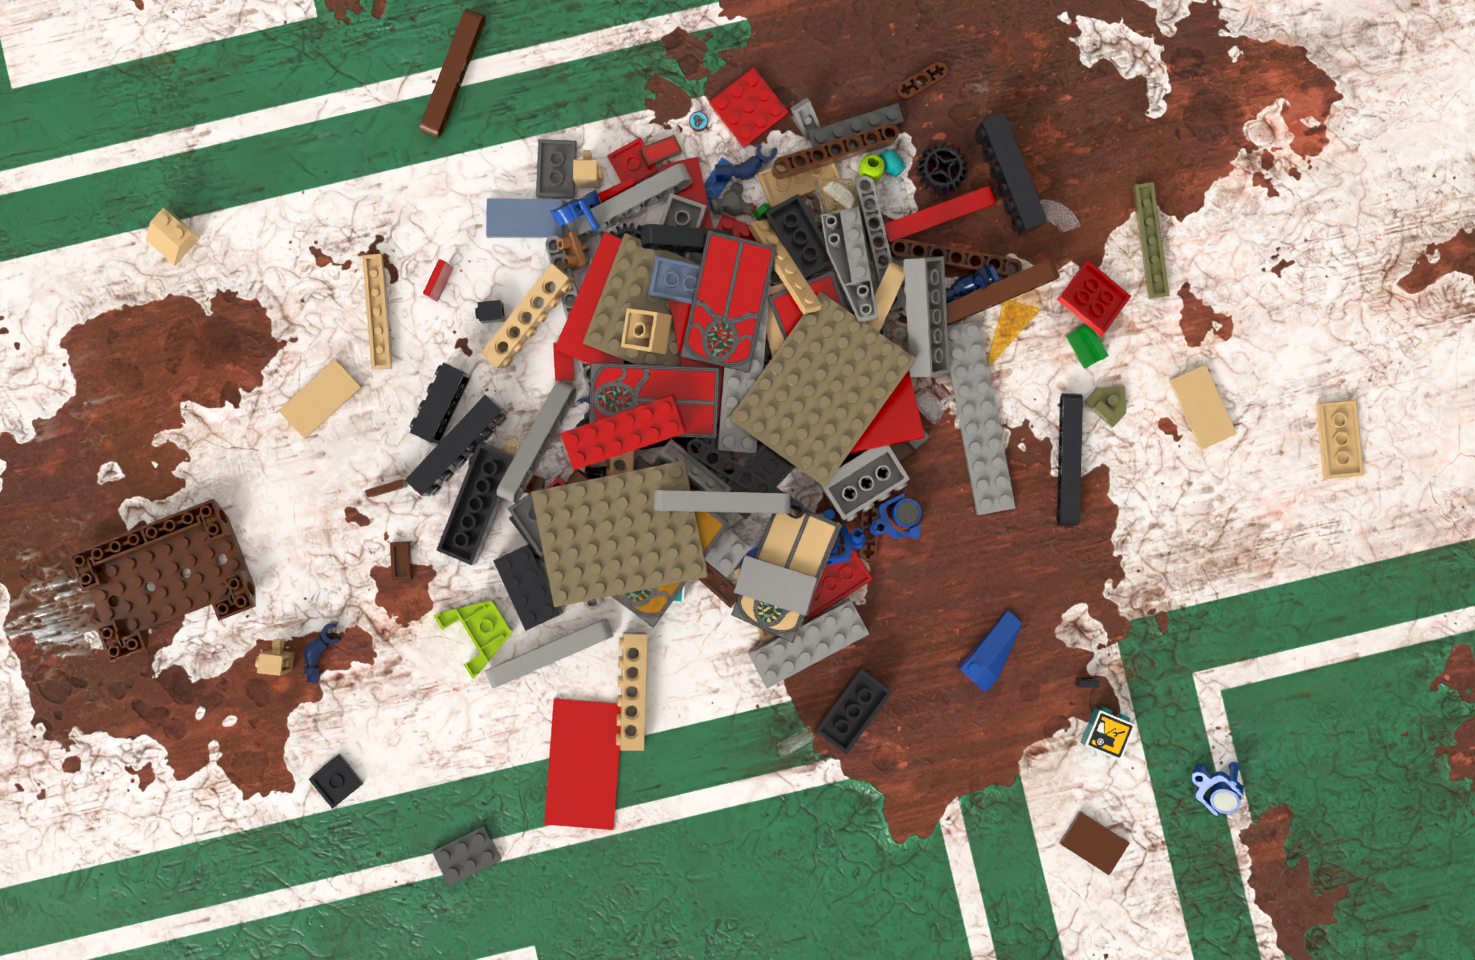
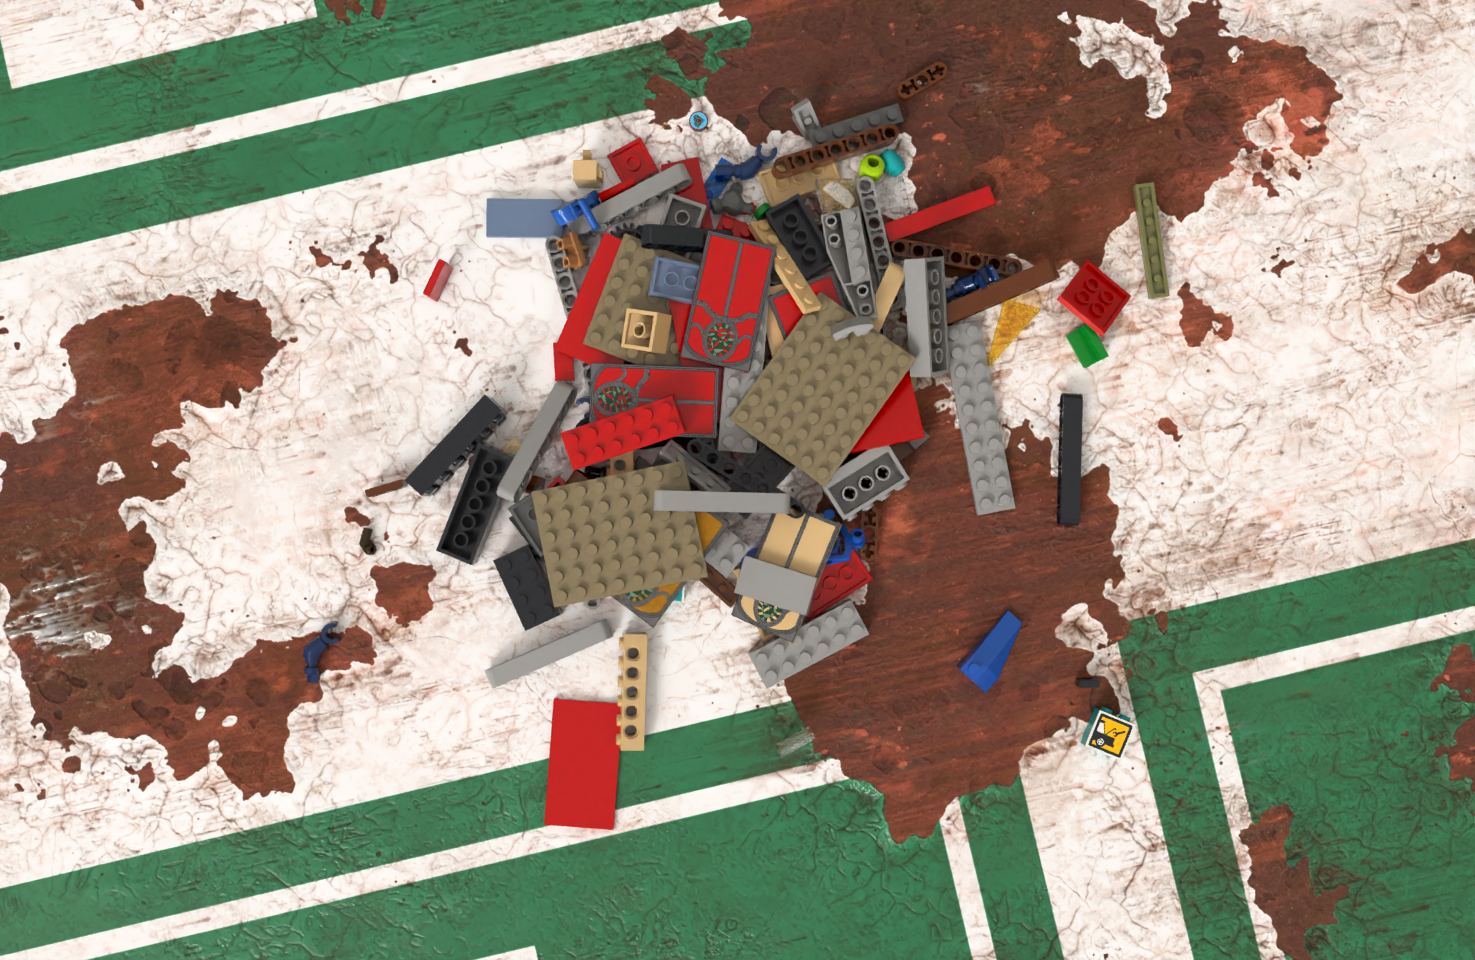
(159, 556): reddish brown slope -> none
(171, 236): tan slope -> none
(276, 660): tan brick -> none
(320, 398): tan tile -> none
(336, 781): black tile -> none
(366, 542): none -> dark brown arm
(377, 312): tan plate -> none
(401, 560): reddish brown tile -> none
(440, 403): black brick -> none
(452, 73): reddish brown beam -> none
(466, 855): dark grey plate -> none
(485, 627): lime wing -> none
(490, 311): black brick -> none
(506, 334): tan brick -> none
(555, 169): dark grey tile -> none
(660, 150): tile -> none
(748, 108): red plate -> none
(853, 710): black brick -> none
(859, 325): none -> light grey slope
(903, 514): blue piece -> none
(930, 405): clear piece -> none
(939, 162): black gear -> none
(1010, 175): black brick -> none
(1060, 215): clear tile -> none
(1094, 843): reddish brown tile -> none
(1108, 404): olive plate -> none
(1202, 407): tan tile -> none
(1225, 789): piece -> none
(1339, 439): tan tile -> none

